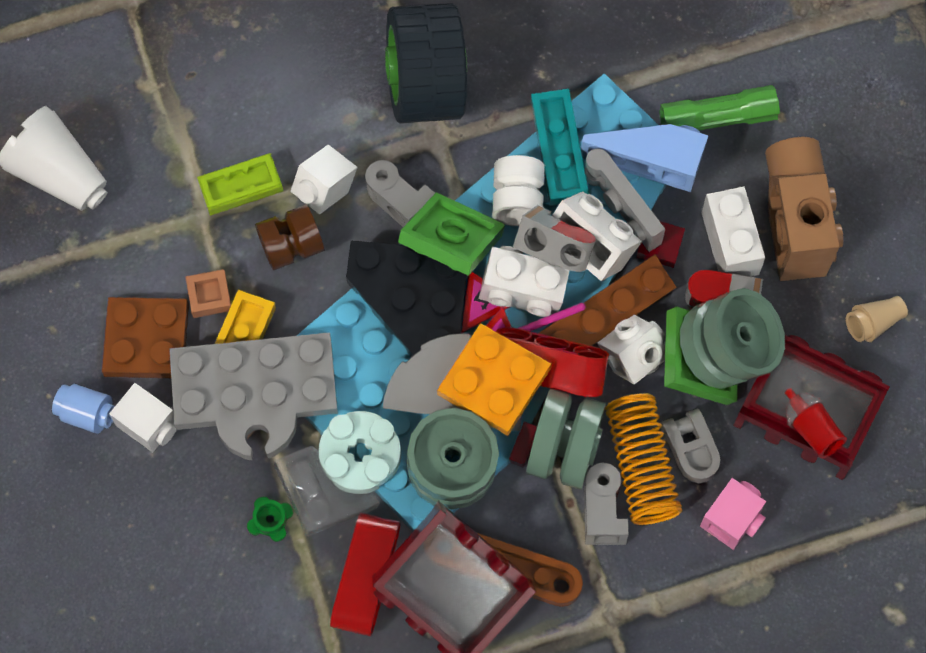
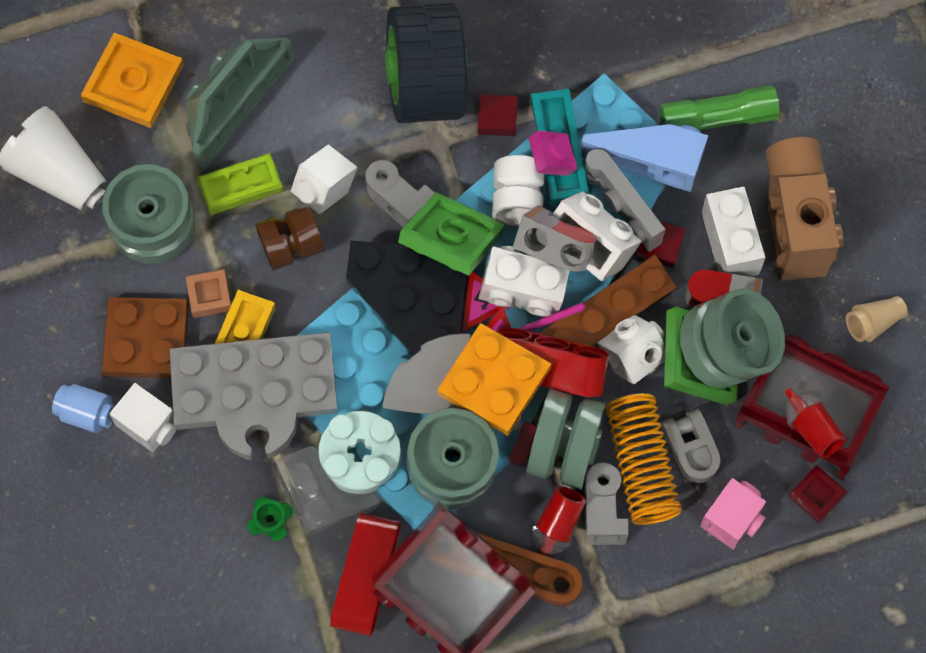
(132, 80): none -> light orange plate
(149, 213): none -> sand green wheel
(232, 92): none -> sand green wedge
(497, 115): none -> dark red tile
(552, 153): none -> dark pink plate
(556, 525): none -> red piece
(817, 494): none -> dark red tile

